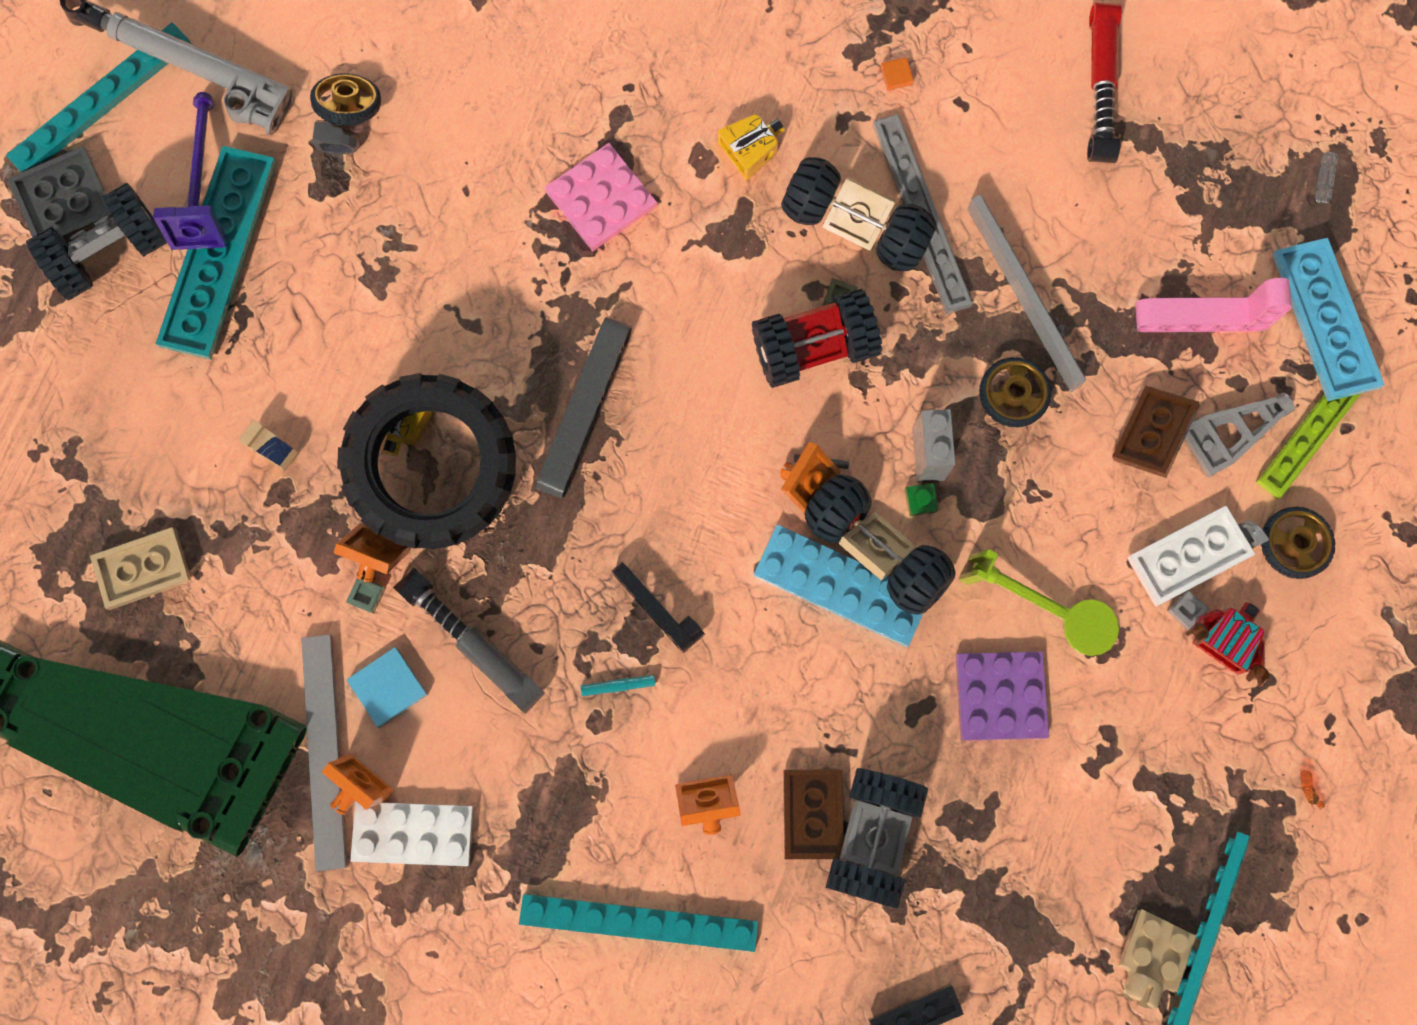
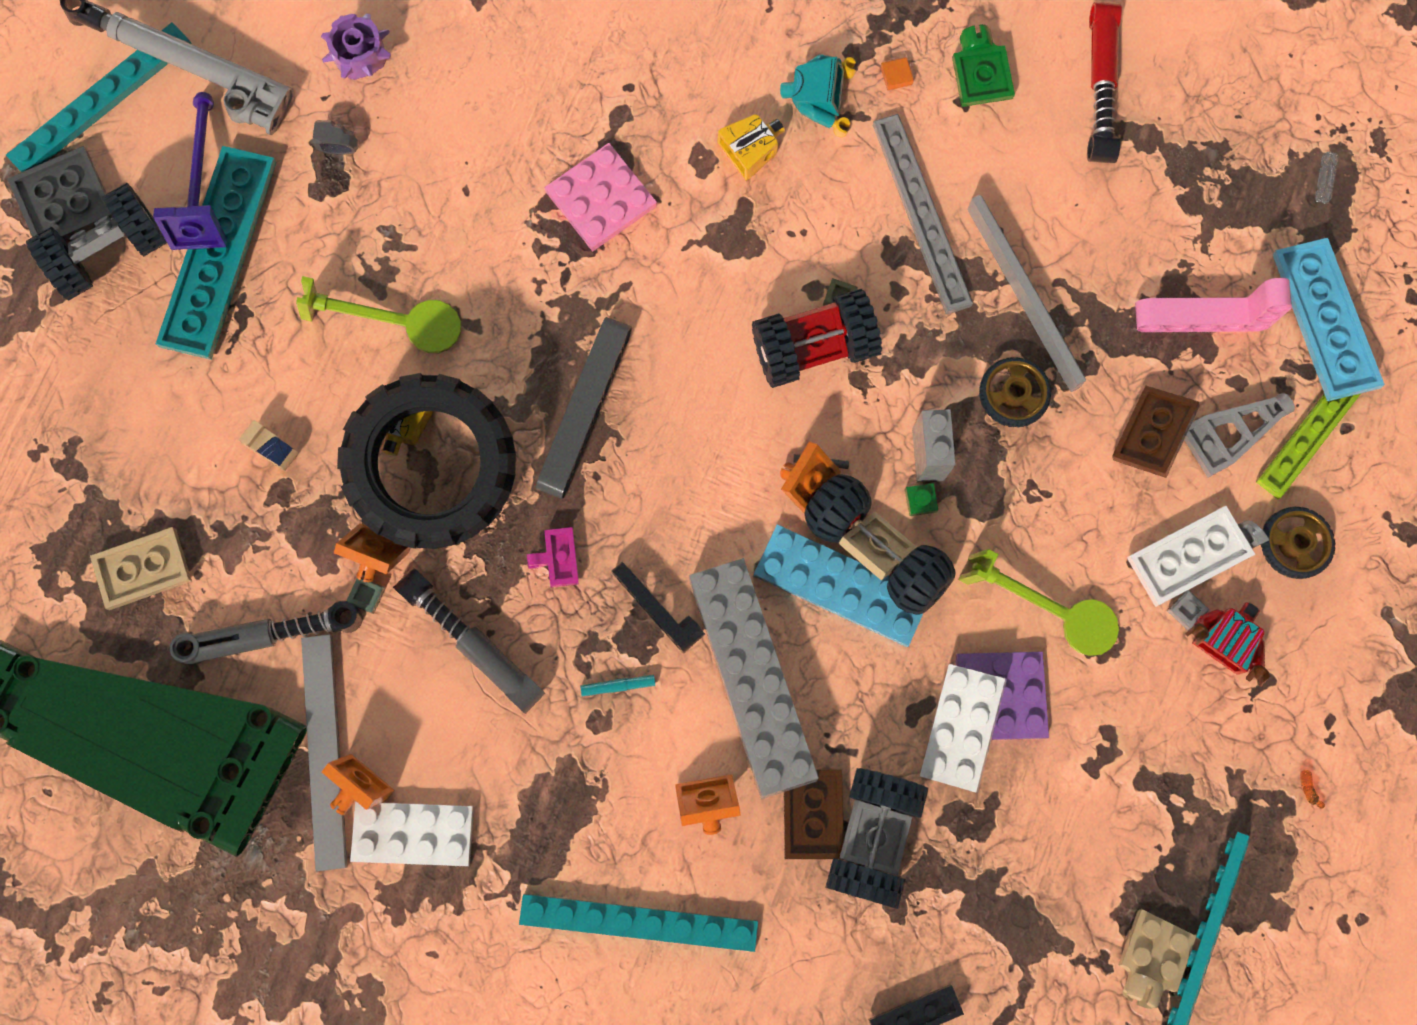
(261, 634): none -> piece
(345, 101): pearl gold wheel -> none
(356, 46): none -> medium lavender brick
(387, 687): medium azure tile -> none
(429, 325): none -> lime piece
(559, 557): none -> dark pink plate
(753, 679): none -> light grey brick
(819, 90): none -> teal torso
(858, 214): black plate -> none
(963, 728): none -> white plate
(982, 69): none -> green plate

